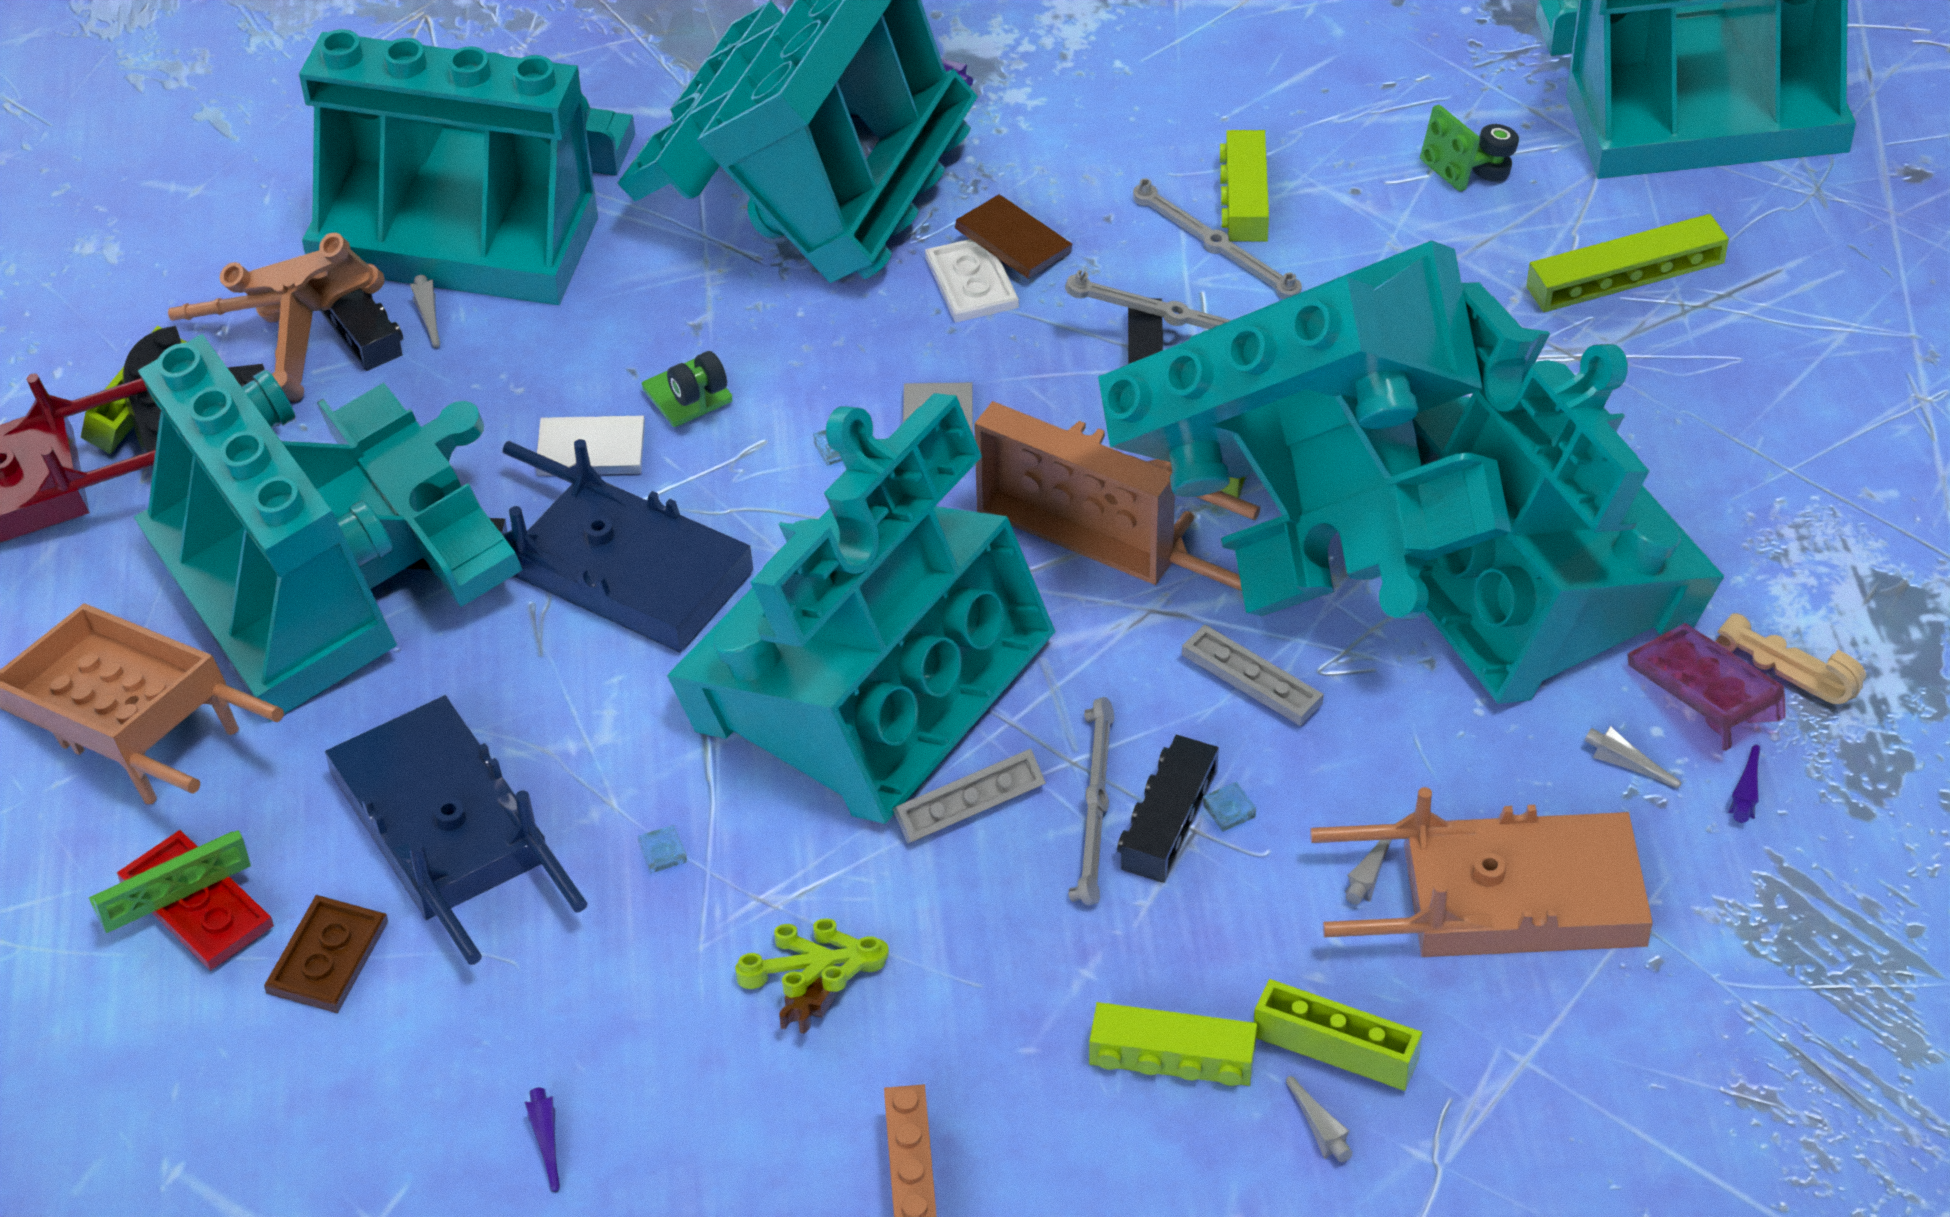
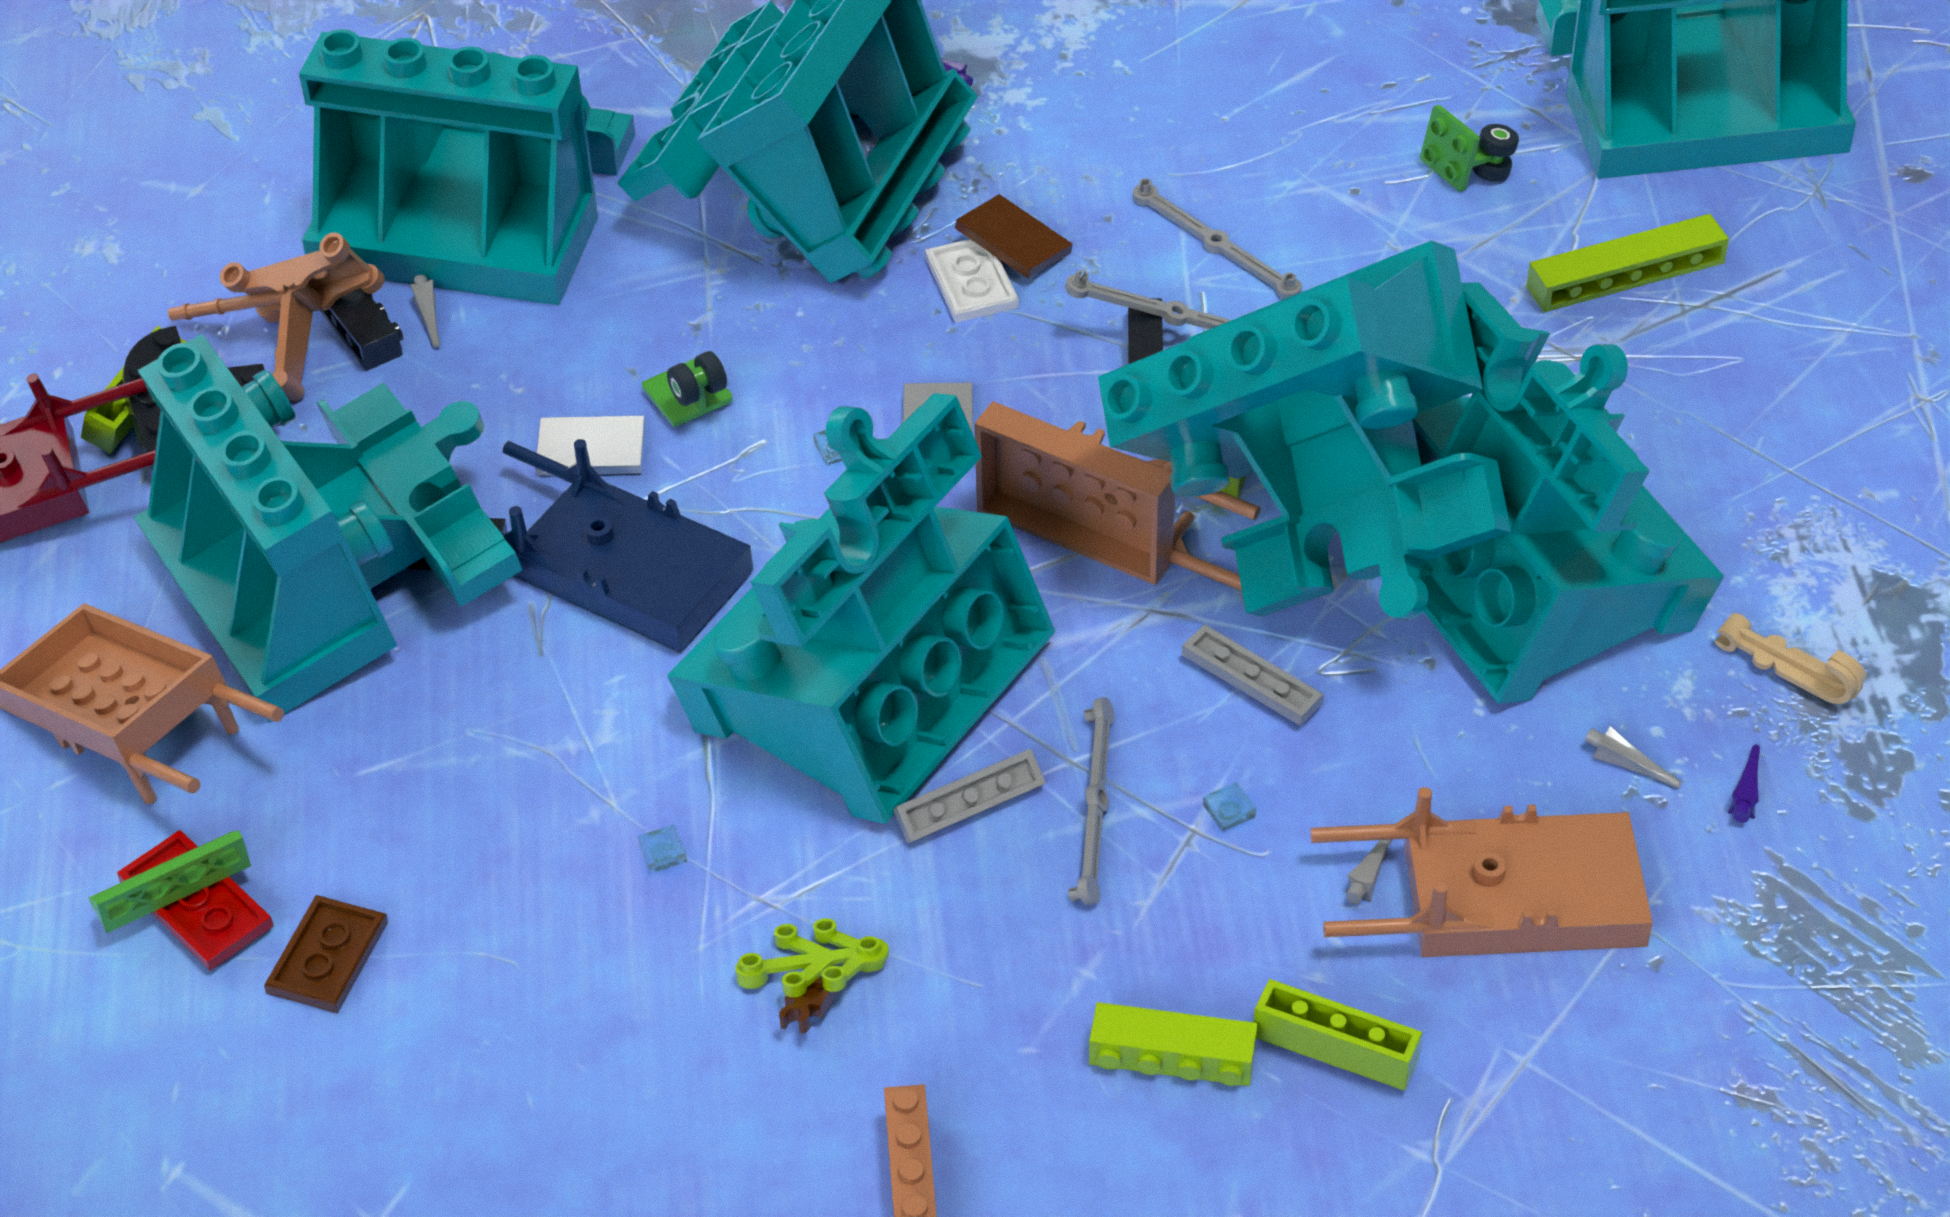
(442, 813): dark blue piece -> none
(542, 1120): dark purple piece -> none
(1168, 808): black brick -> none
(1245, 185): lime brick -> none
(1327, 1130): light grey piece -> none
(1710, 680): clear pink plate -> none

